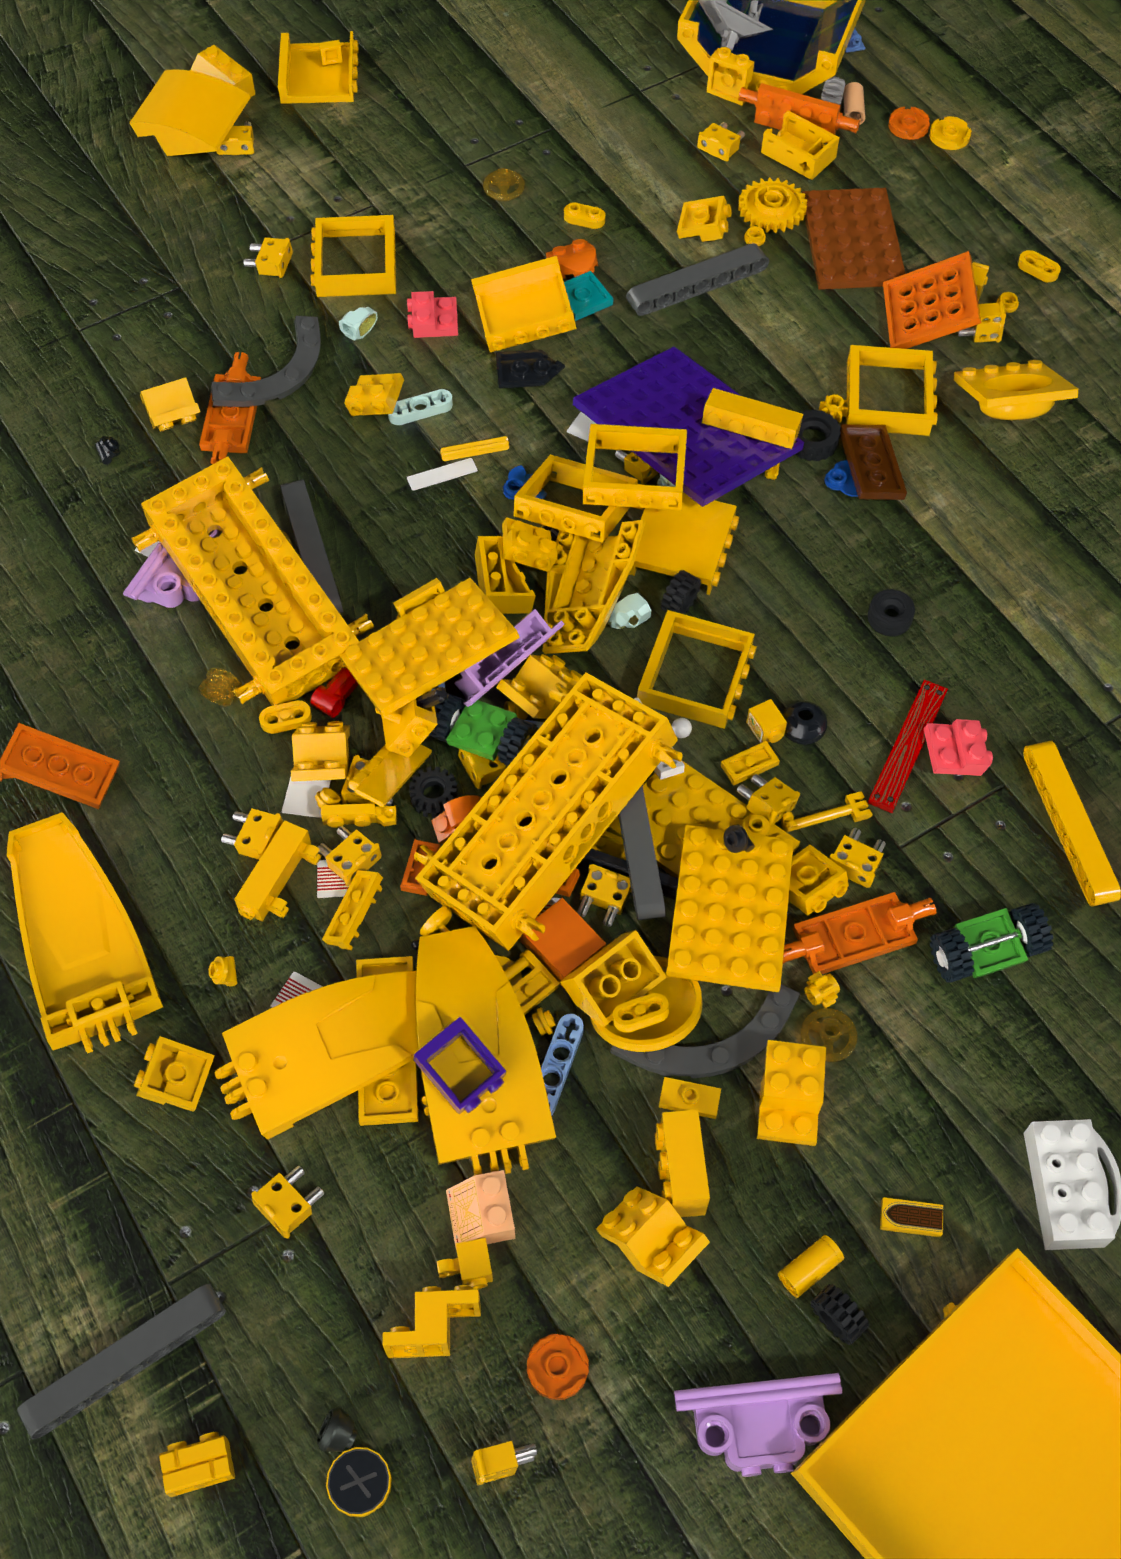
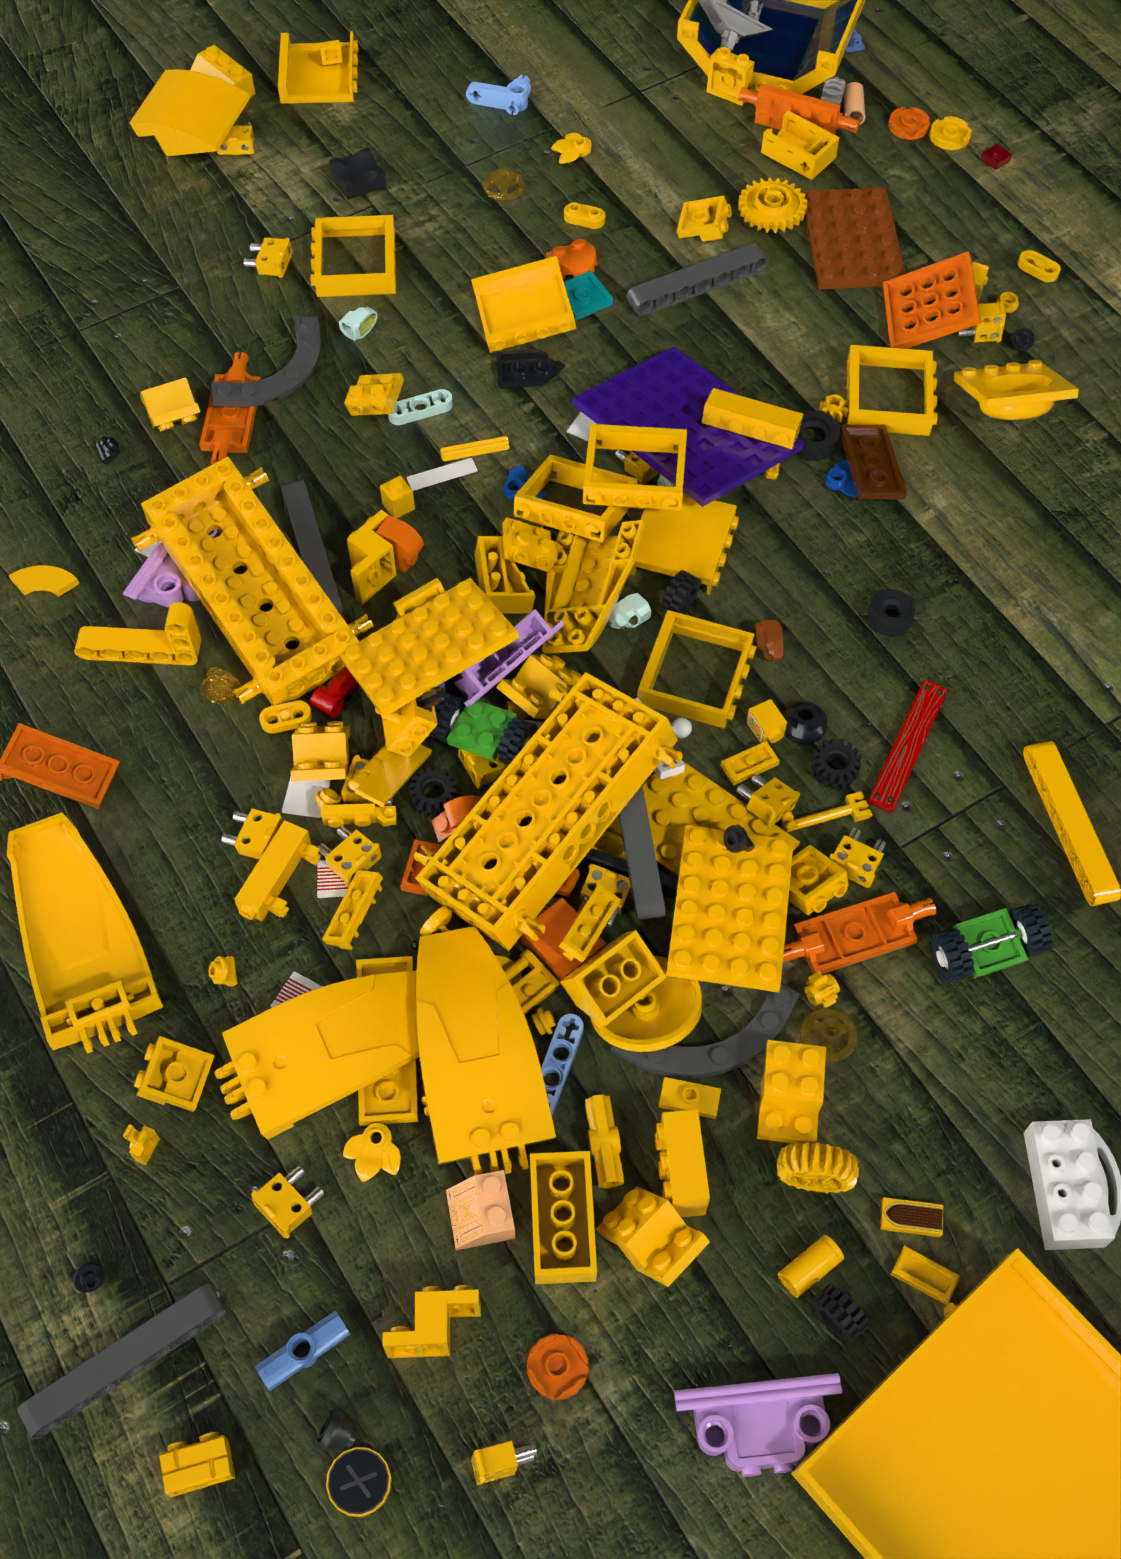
(44, 579): none -> yellow tile
(88, 1276): none -> black plate
(142, 1143): none -> yellow plate
(175, 645): none -> yellow beam
(285, 1364): none -> medium blue piece
(357, 174): none -> black brick
(370, 559): none -> yellow bracket
(372, 1156): none -> yellow plate
(397, 497): none -> yellow brick
(404, 539): none -> orange brick
(432, 315): coral plate -> none
(440, 1043): dark purple window -> none
(472, 1264): yellow brick -> none
(509, 98): none -> light blue piece
(563, 1217): none -> yellow brick
(572, 147): none -> yellow plate
(589, 924): none -> yellow plate
(604, 1141): none -> yellow piece
(639, 1012): yellow plate -> none
(719, 141): yellow piece -> none
(755, 235): yellow plate -> none
(759, 820): yellow plate -> none
(769, 639): none -> dark orange rock
(817, 1167): none -> yellow gear
(832, 776): none -> black tyre
(925, 1275): none -> yellow tile
(958, 748): coral plate -> none
(996, 156): none -> dark red plate
(1022, 339): none -> black plate

